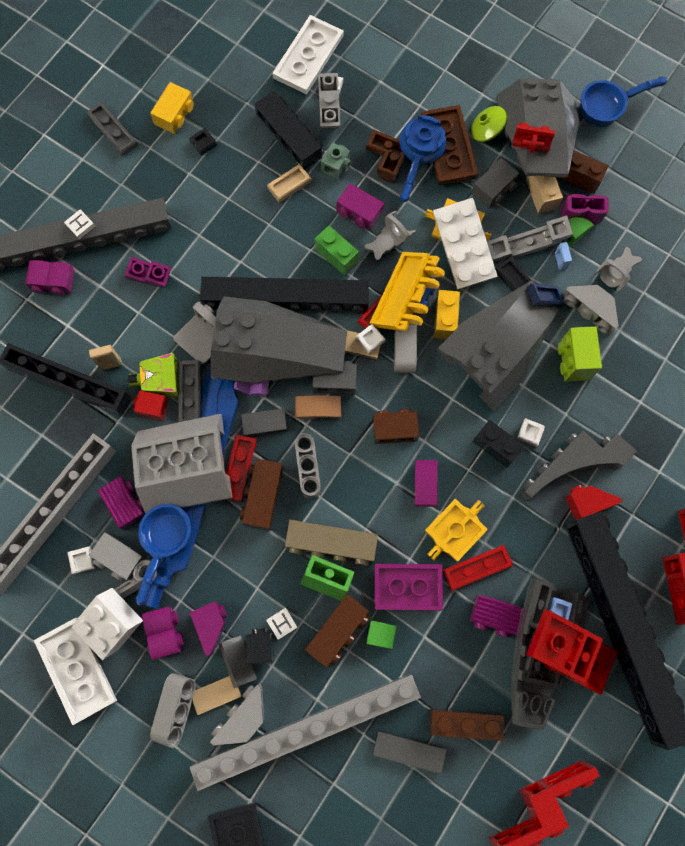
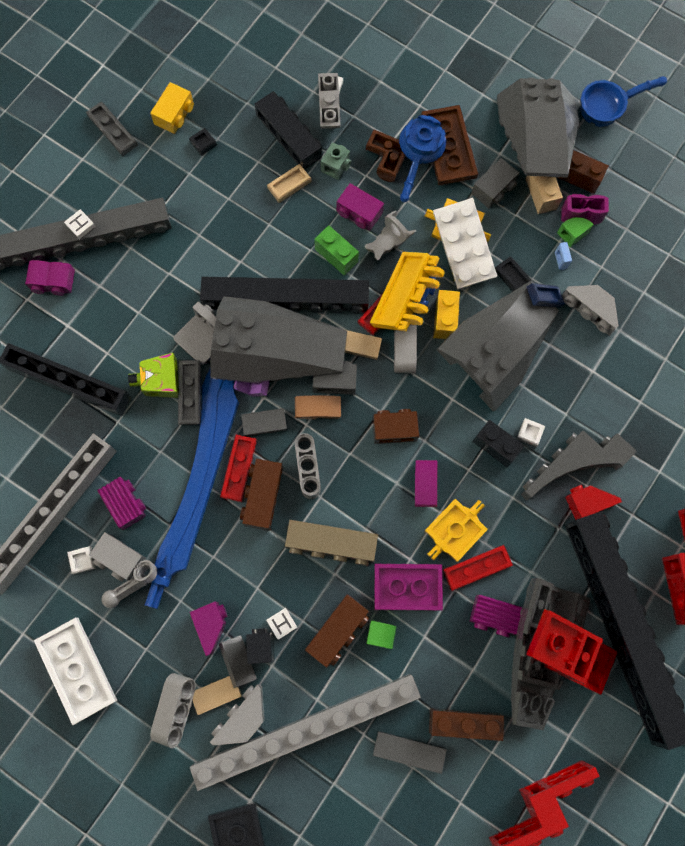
(105, 357): tan tile -> none
(107, 623): white brick -> none
(147, 273): magenta slope -> none
(150, 405): red brick -> none
(162, 534): blue piece -> none
(162, 632): magenta brick -> none
(181, 464): light grey slope -> none
(308, 54): white plate -> none
(327, 578): bright green brick -> none
(370, 339): white tile -> none
(488, 123): lime dish -> none
(530, 241): light grey slope -> none
(533, 137): red hips -> none
(560, 607): light blue tile -> none
(580, 354): lime brick -> none
(617, 272): light grey hair -> none

